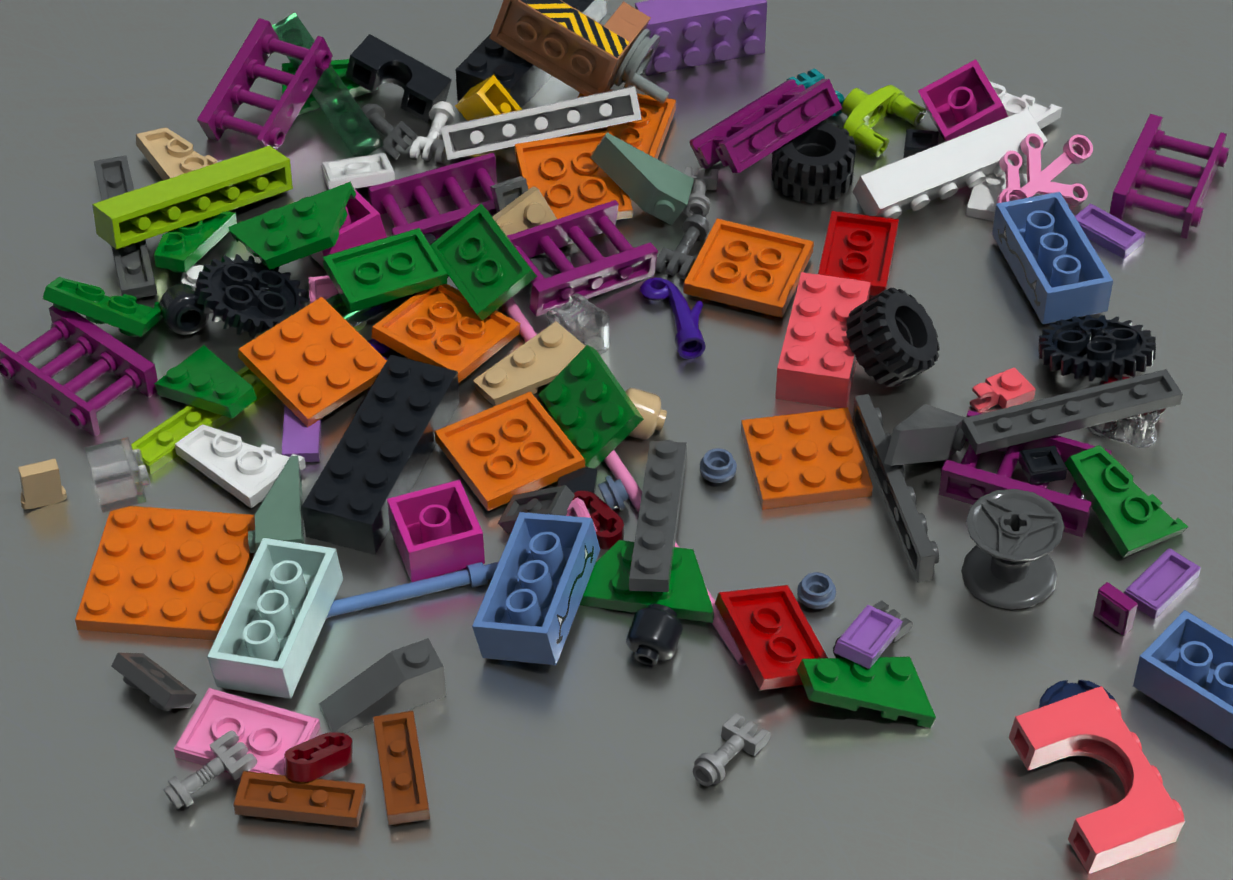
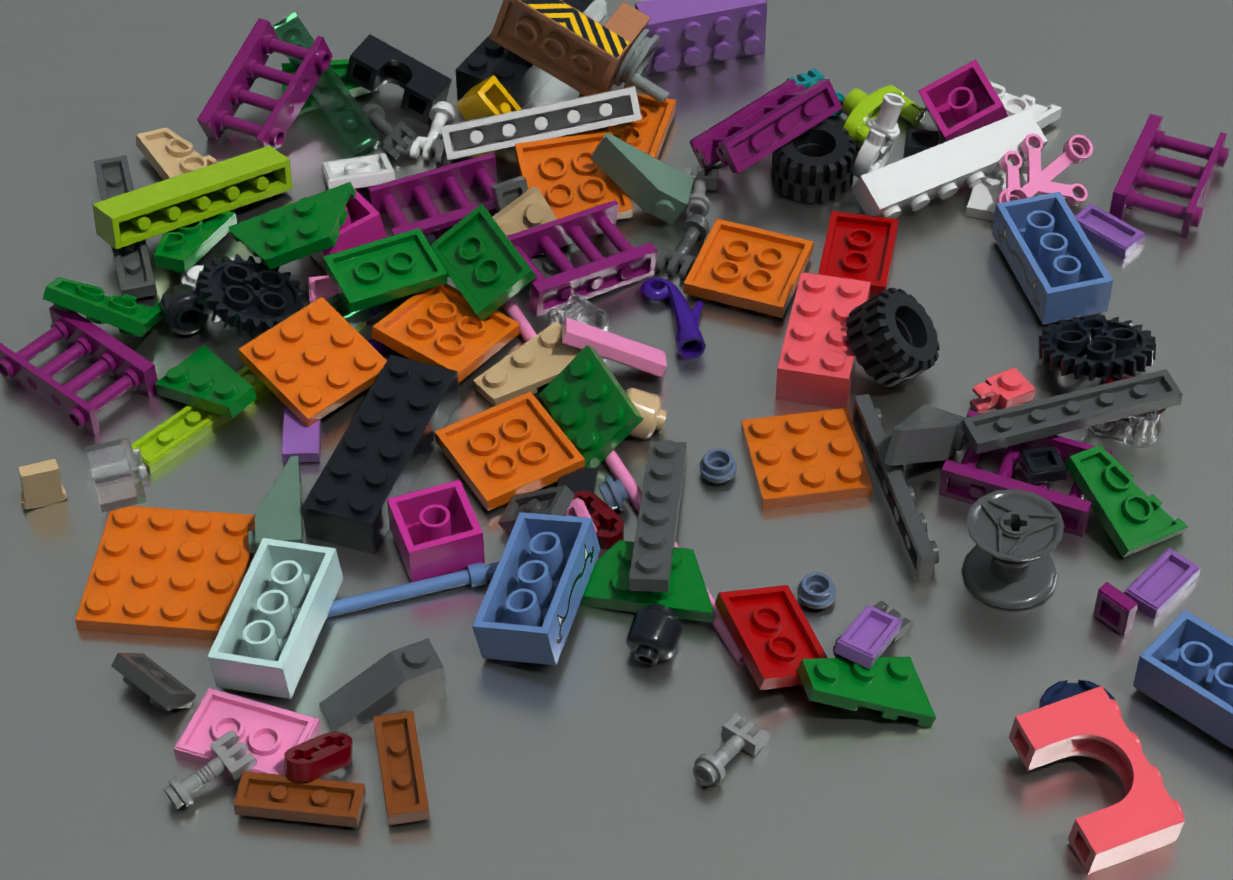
(232, 464): white wing -> none
(614, 347): none -> bright pink tile
(881, 137): none -> white pin

